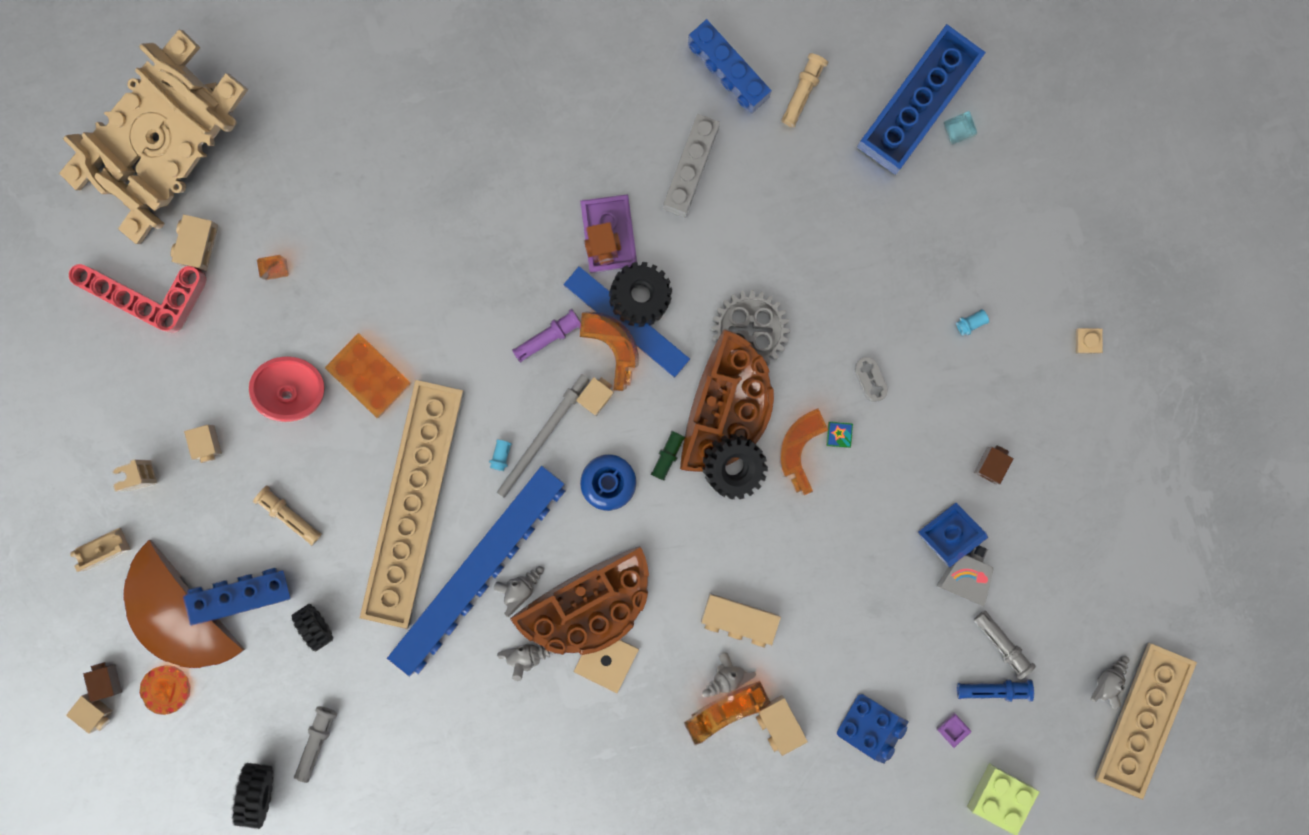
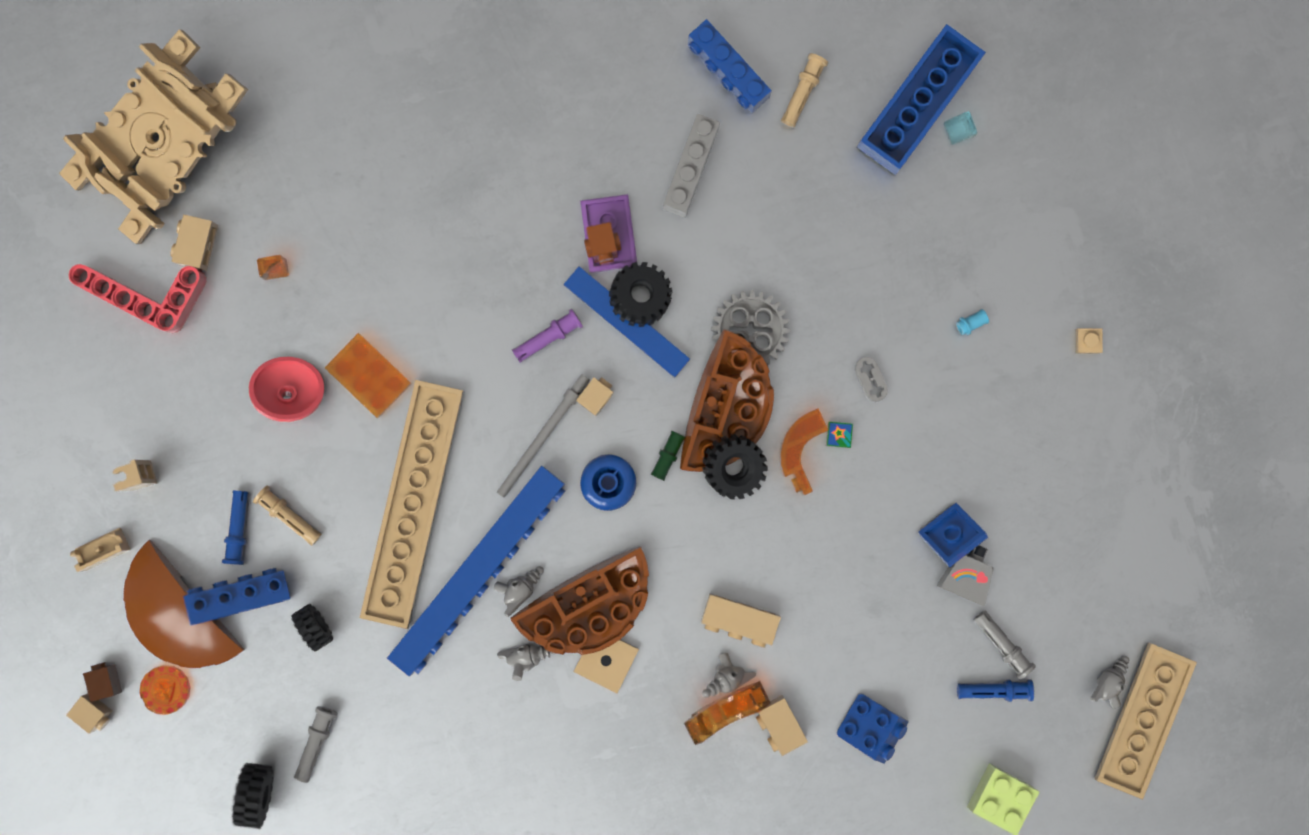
(203, 443): tan brick -> none
(235, 540): none -> blue pin
(500, 455): medium azure pin -> none
(618, 338): clear orange arch -> none
(953, 730): medium lavender tile -> none
(994, 464): reddish brown brick -> none

